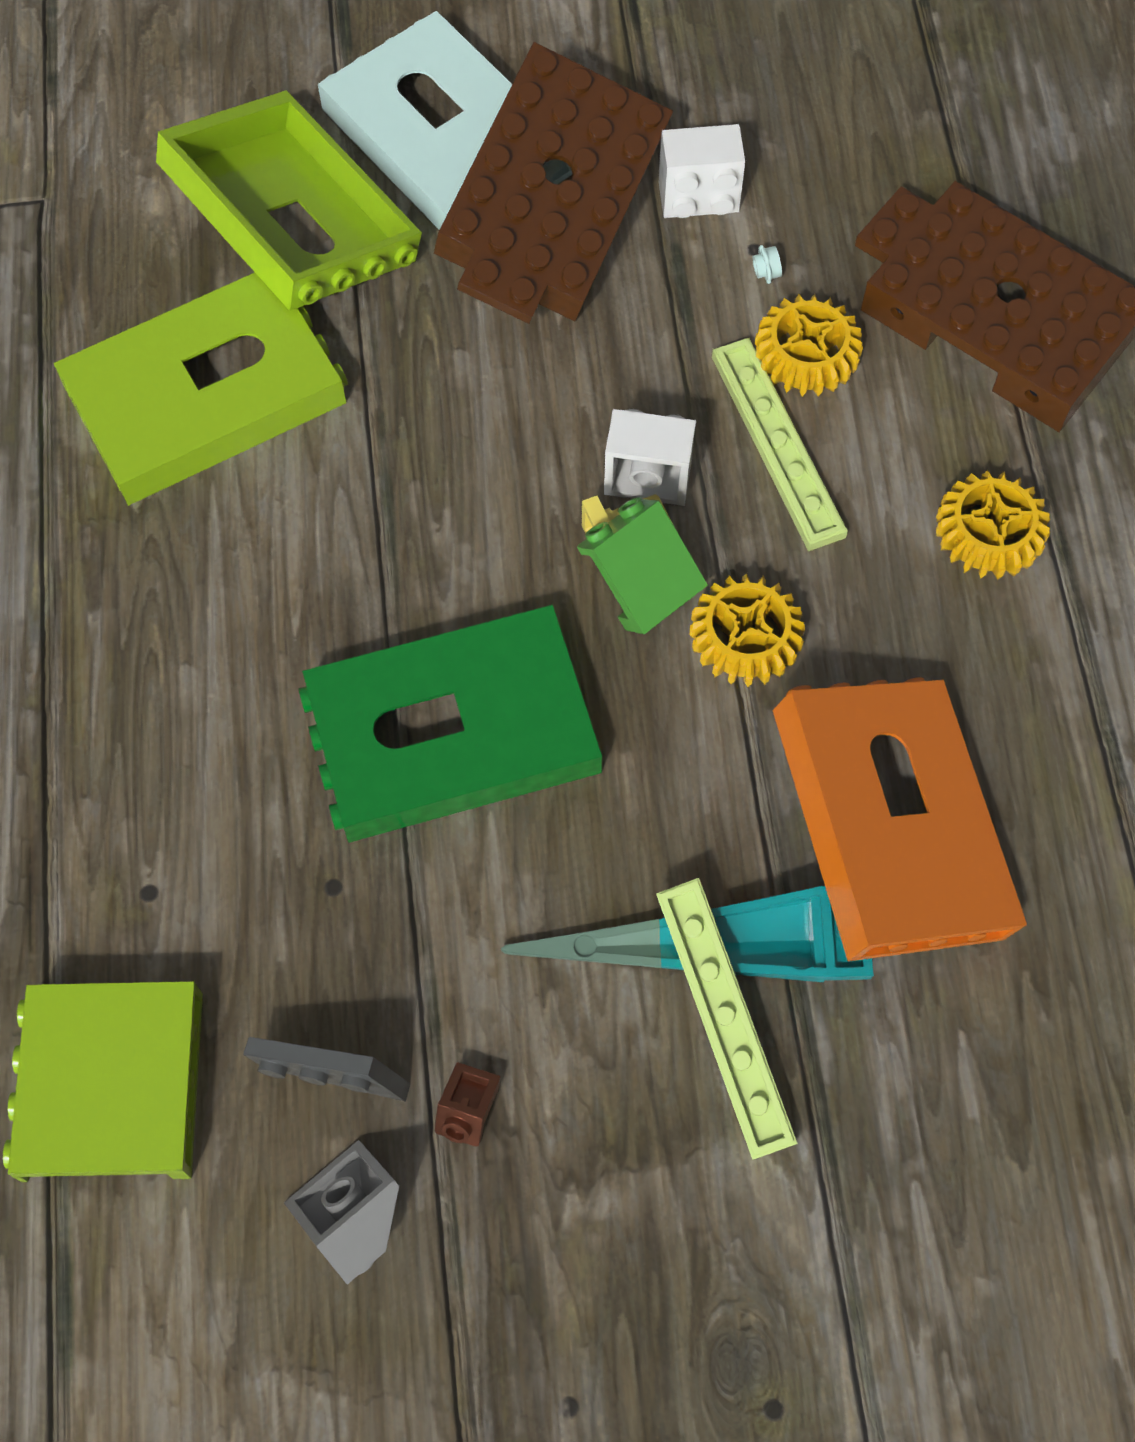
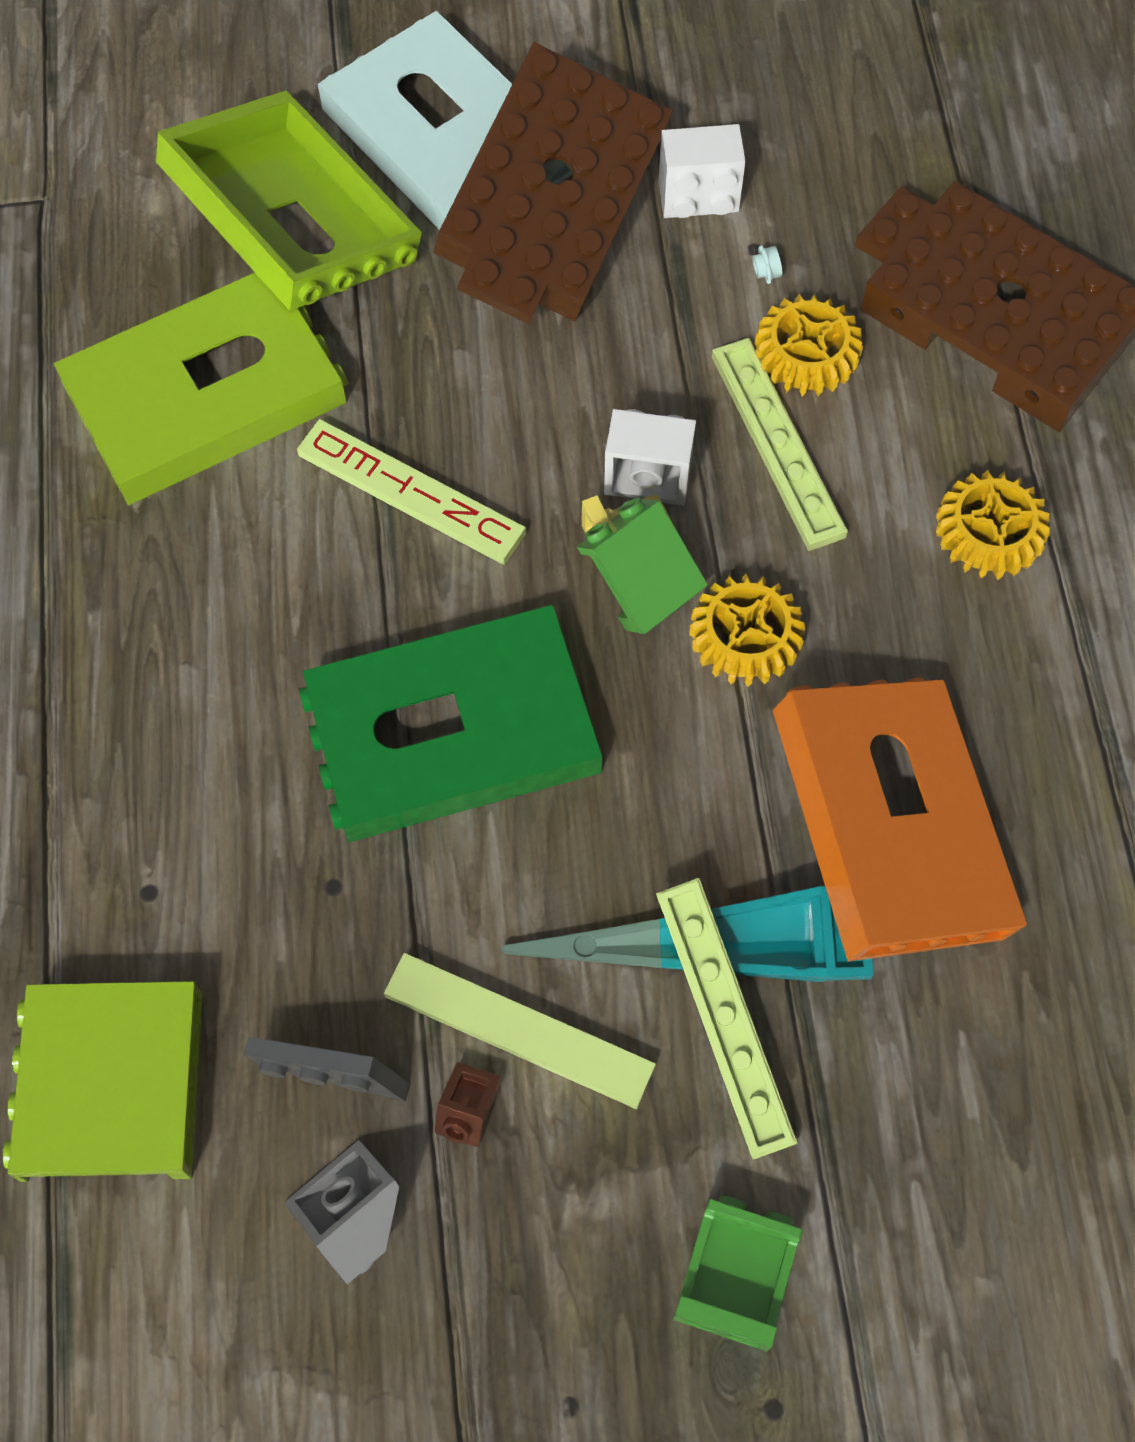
(412, 492): none -> yellowish green tile
(520, 1030): none -> yellowish green tile
(738, 1273): none -> bright green panel

